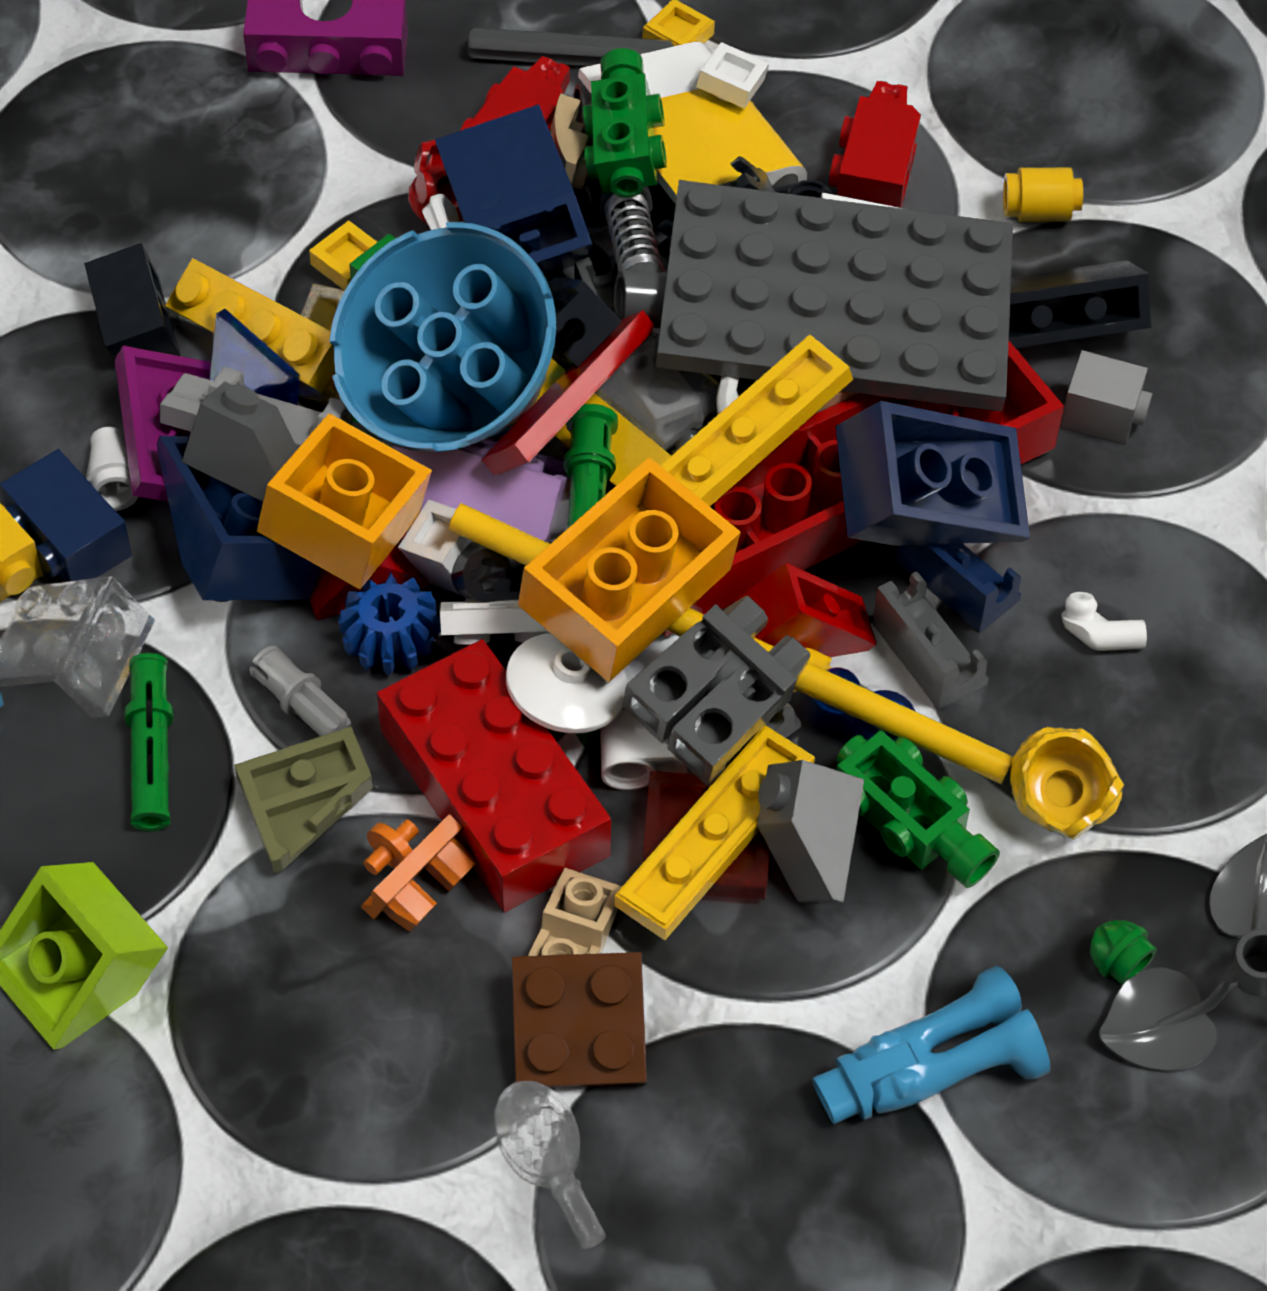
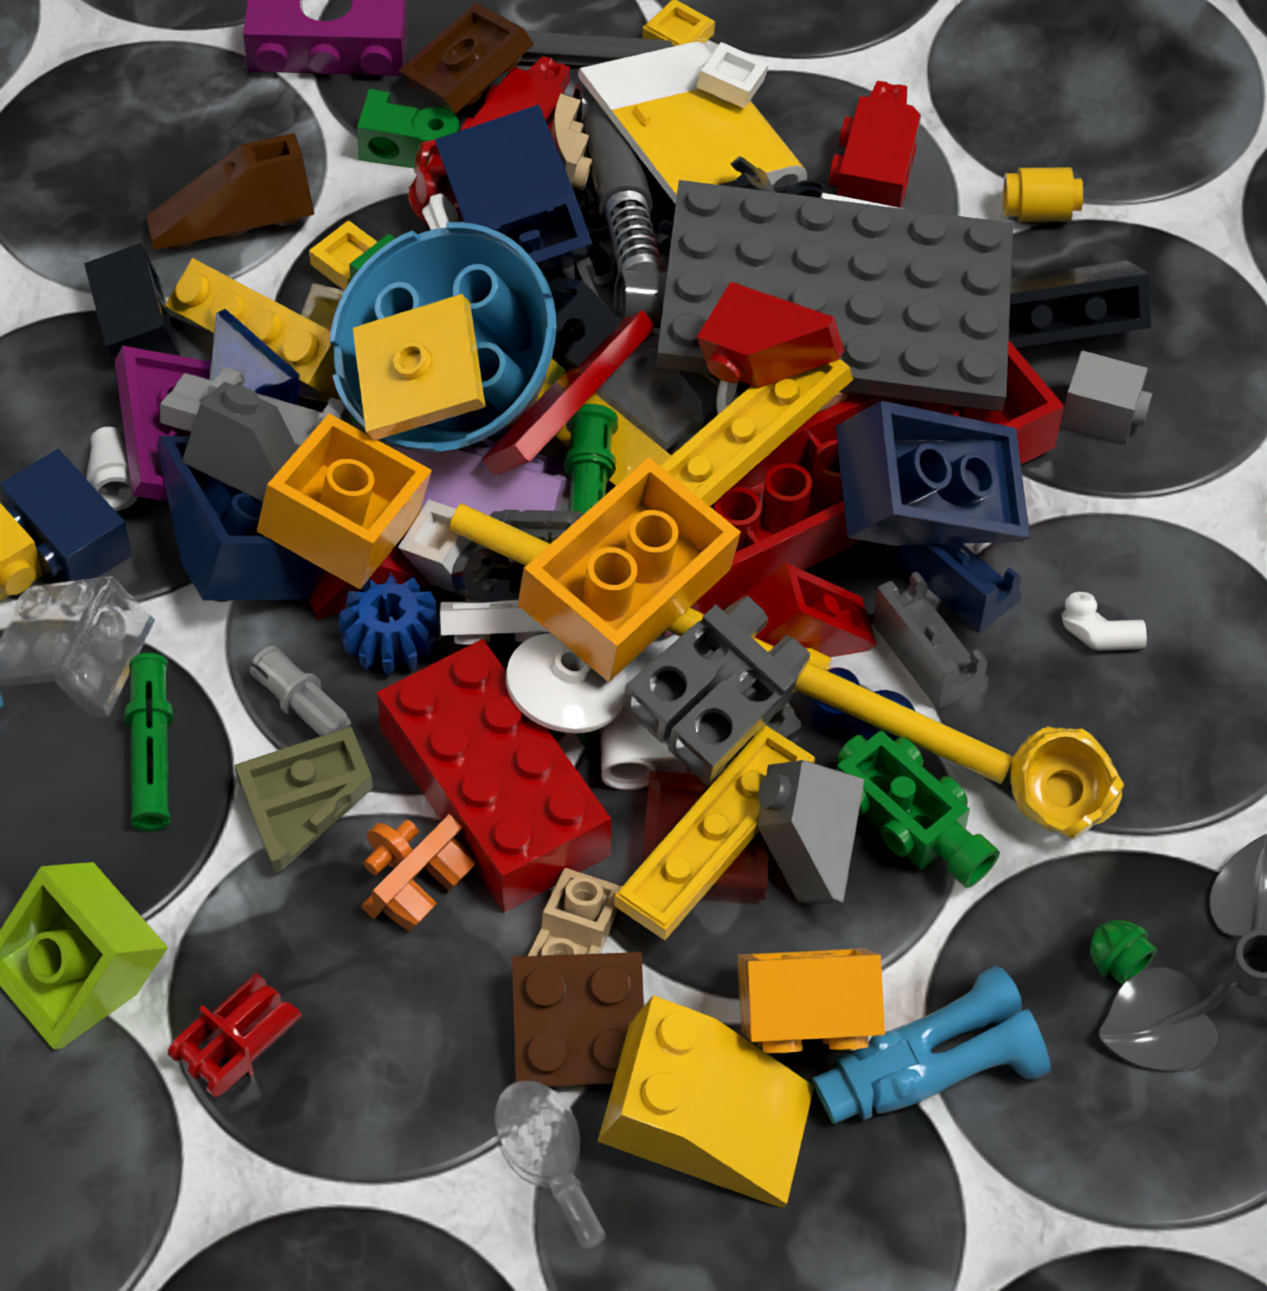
(237, 1029): none -> red arm
(243, 191): none -> reddish brown slope
(394, 132): none -> green leg
(418, 367): none -> yellow plate
(466, 58): none -> reddish brown plate
(539, 523): none -> dark grey axle
(623, 126): green brick -> none
(706, 1103): none -> yellow slope
(765, 338): none -> red slope
(811, 997): none -> light orange brick

